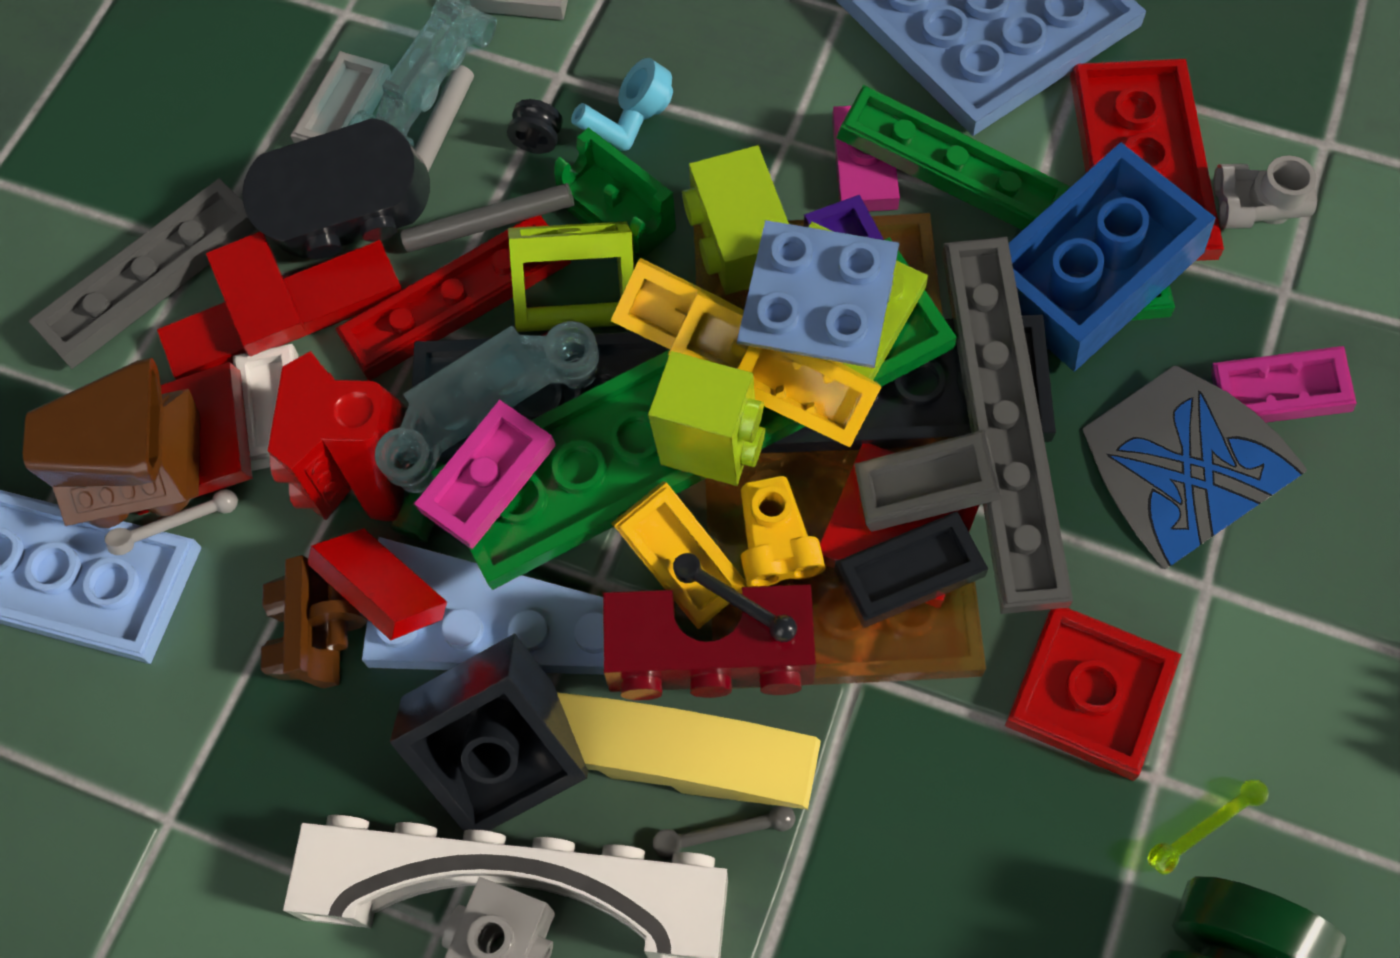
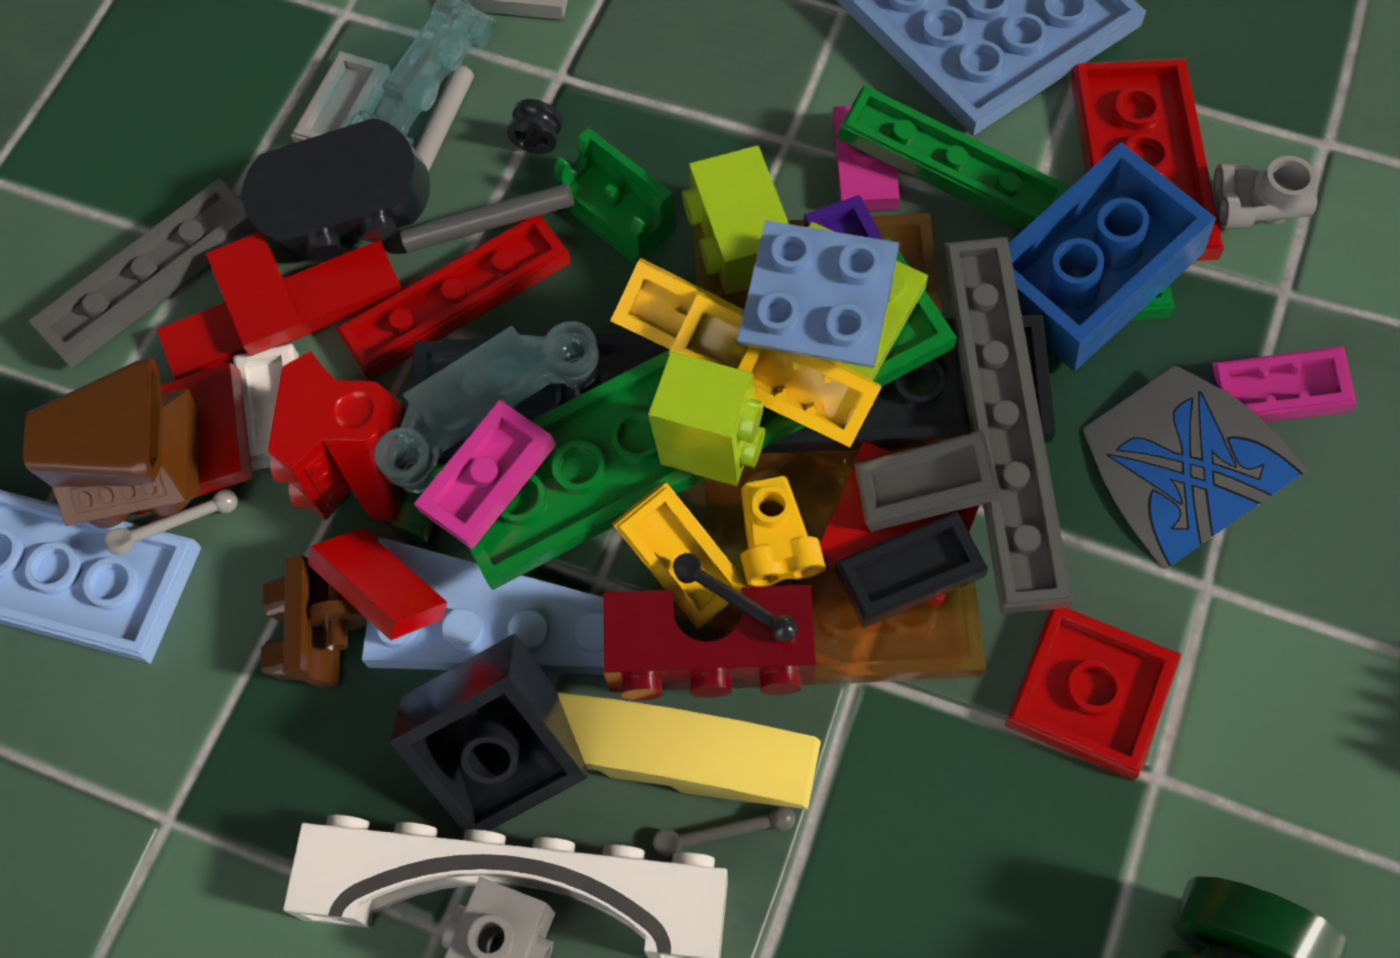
(567, 243): lime tile -> none
(642, 94): medium azure plate -> none
(1166, 857): clear neon green hinge -> none

